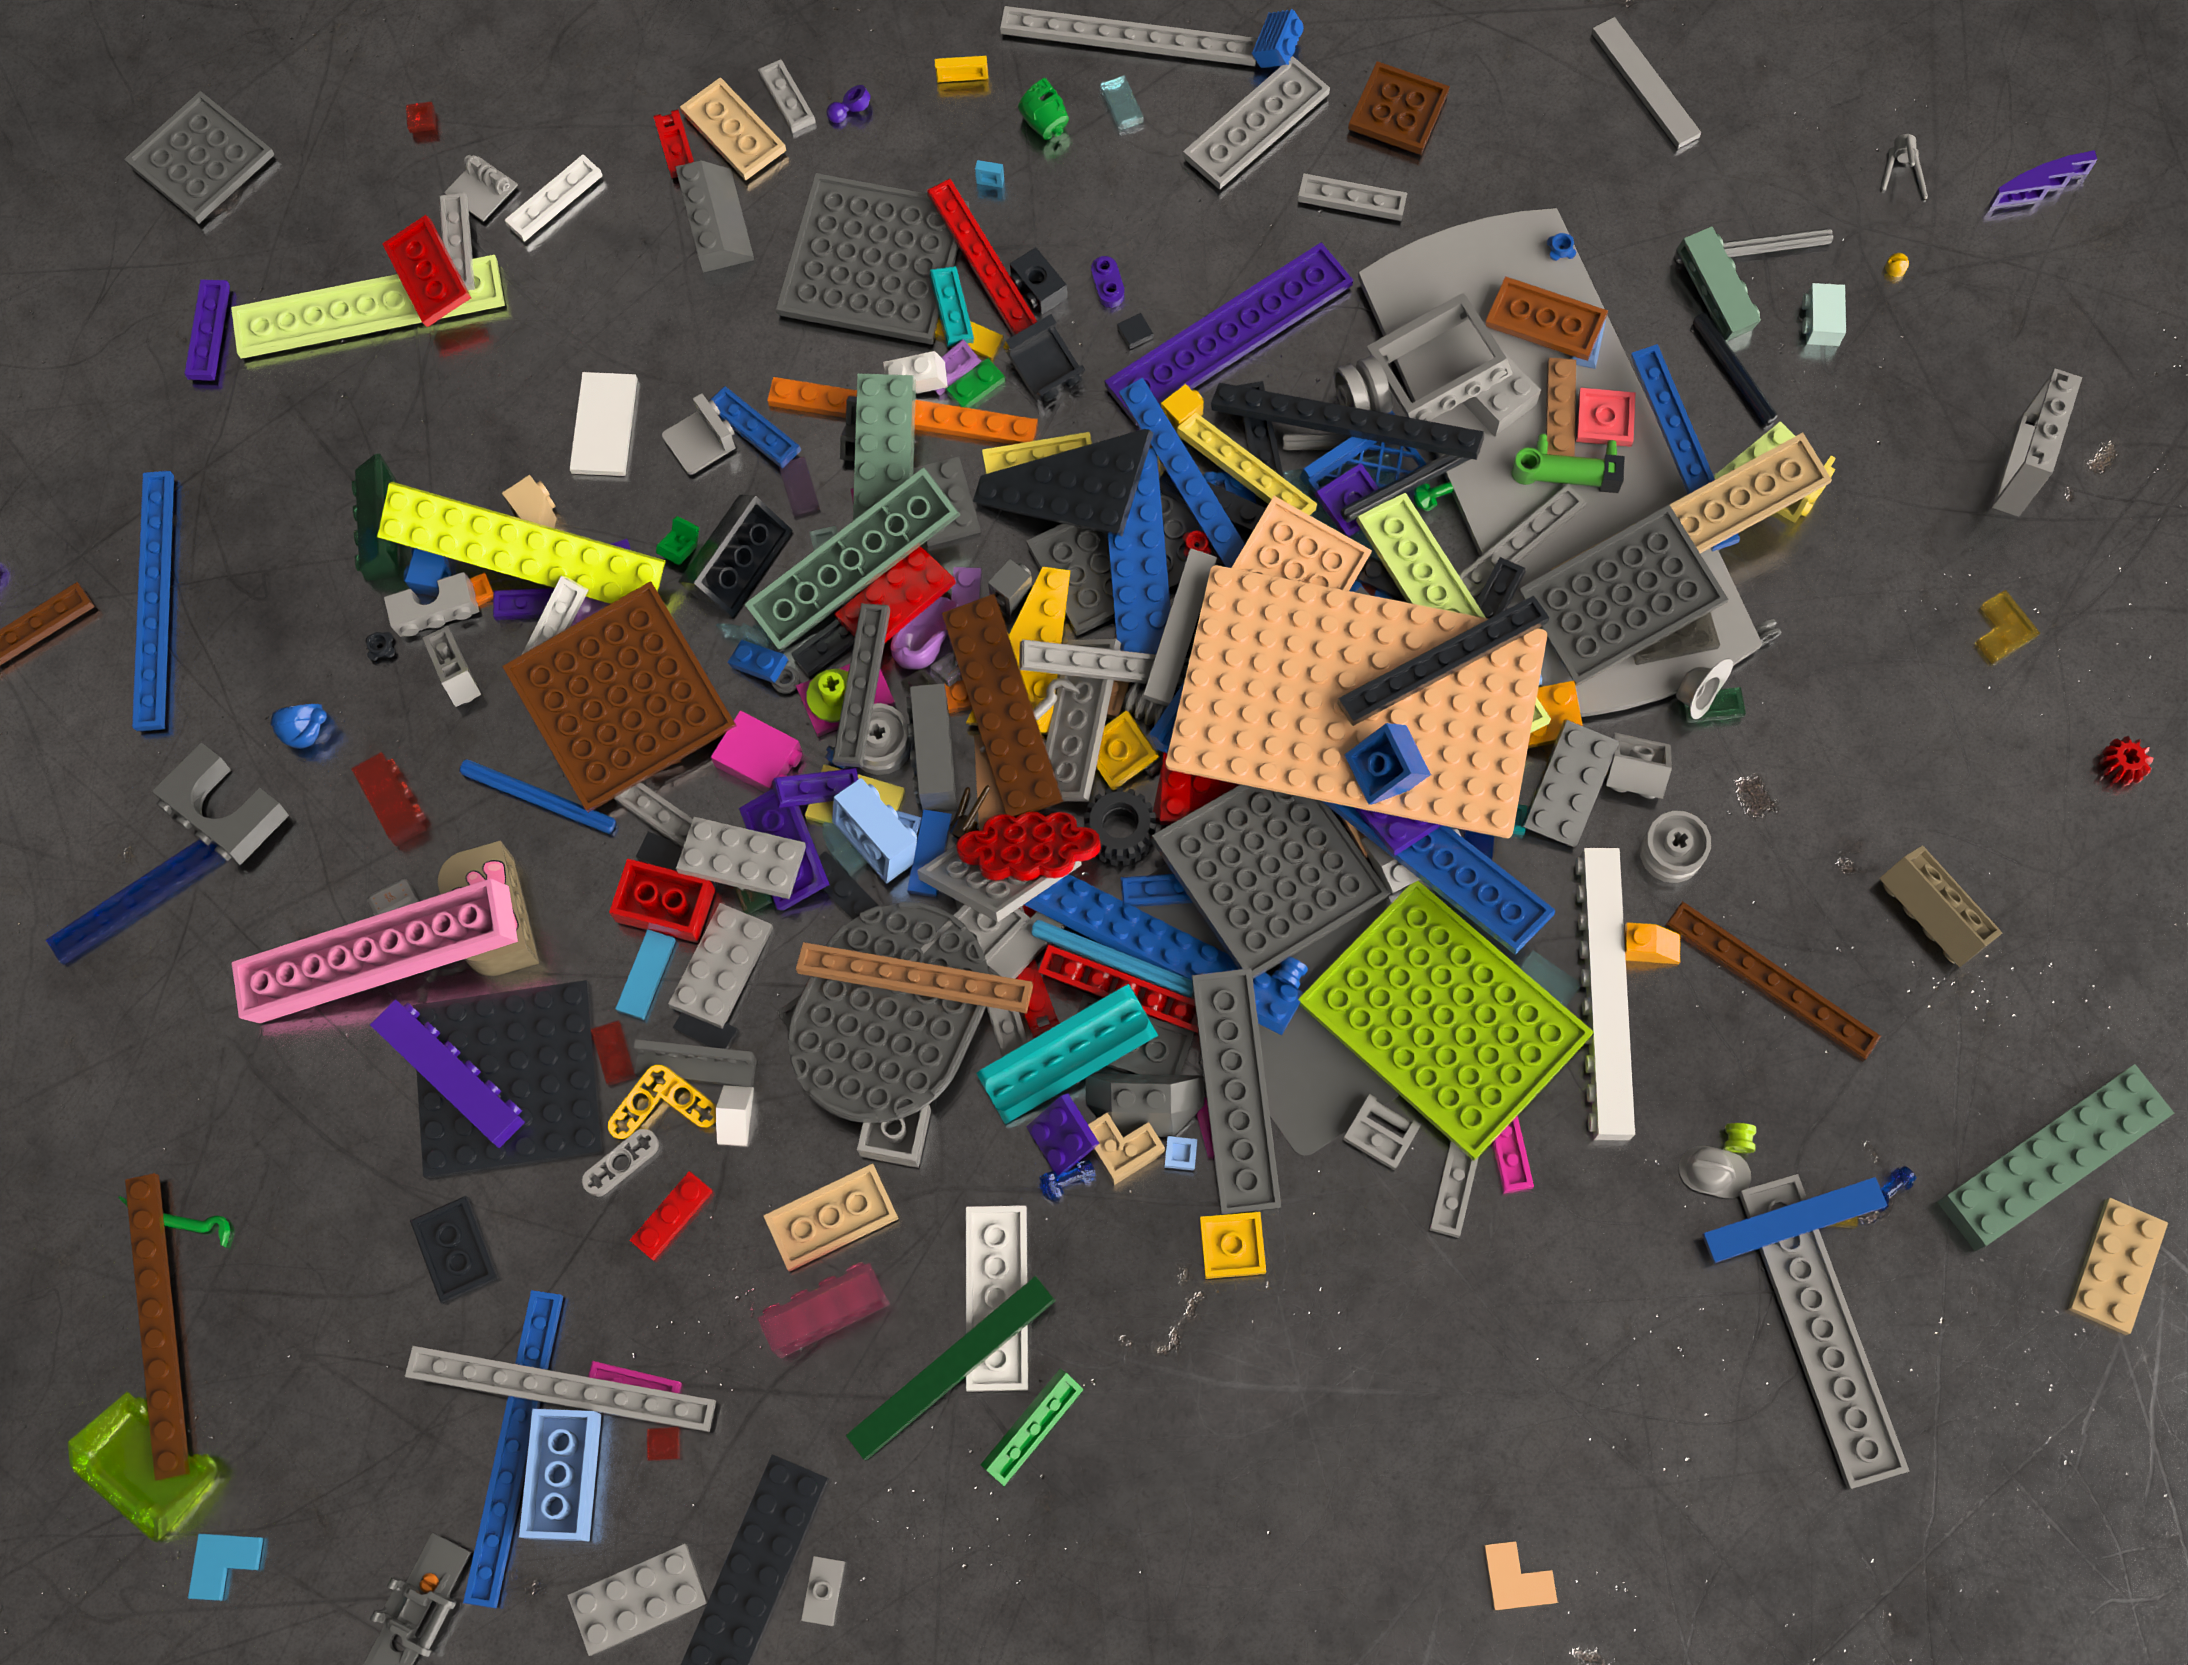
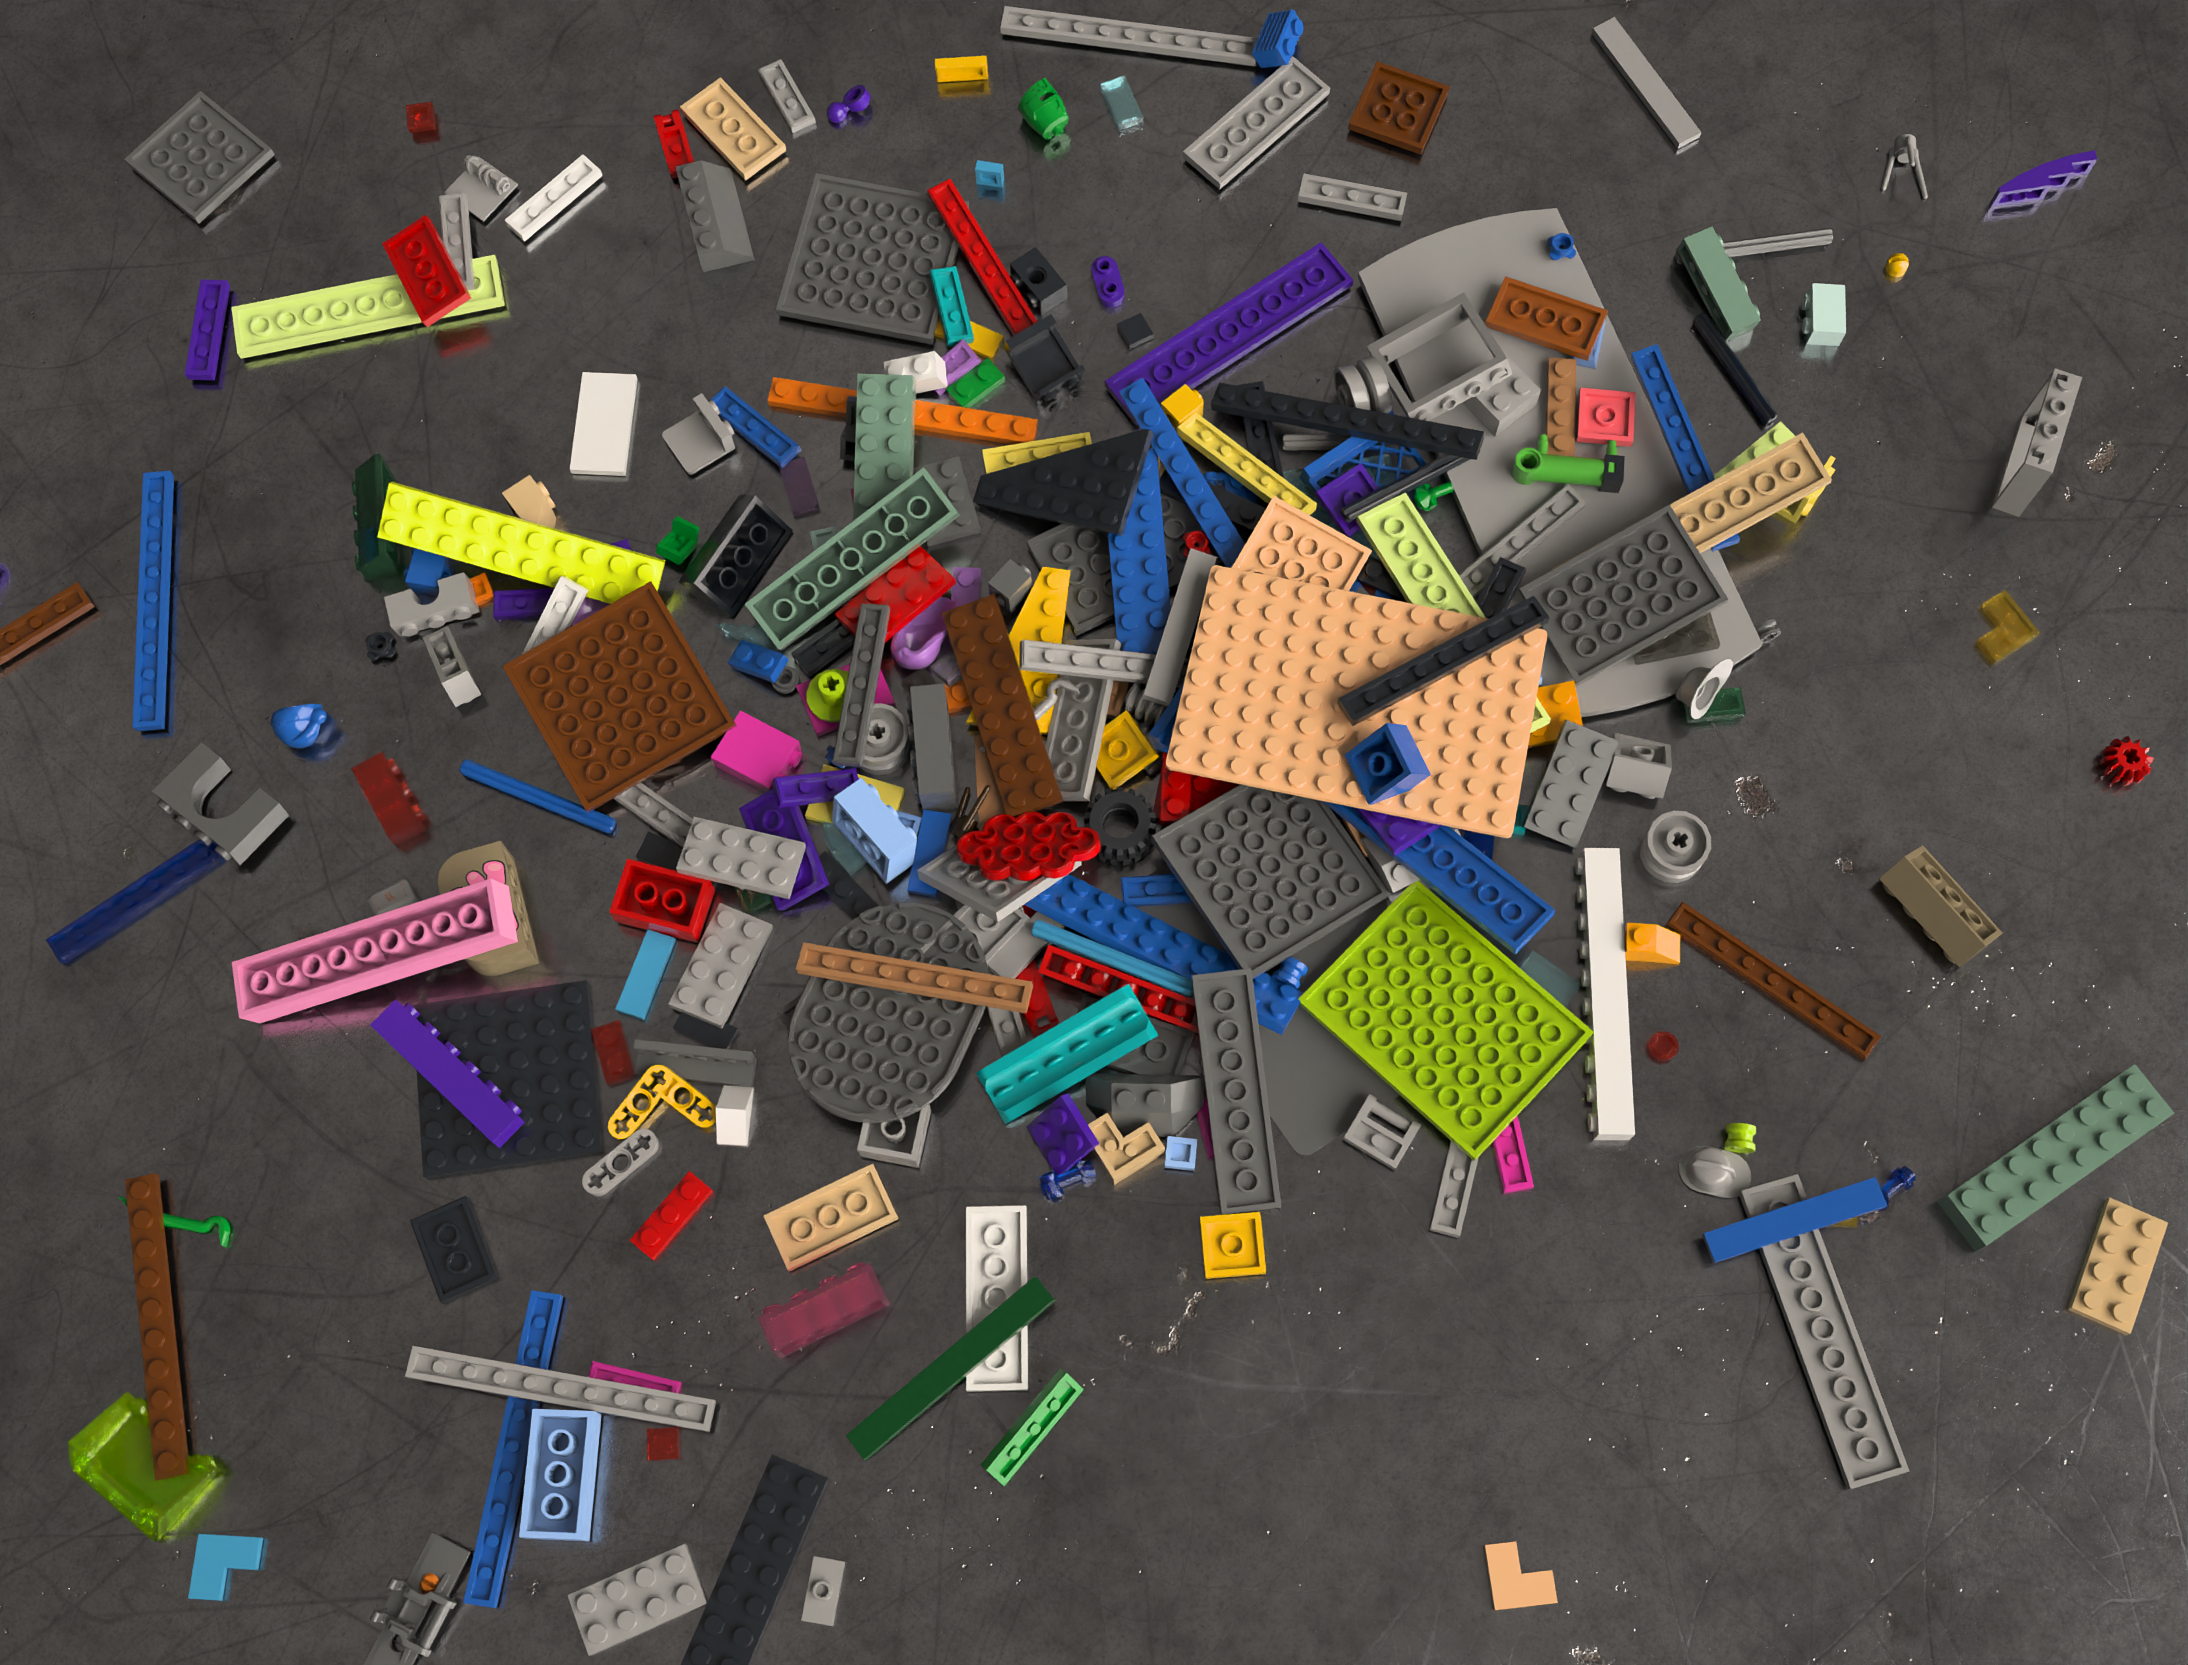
(1663, 1046): none -> clear red plate

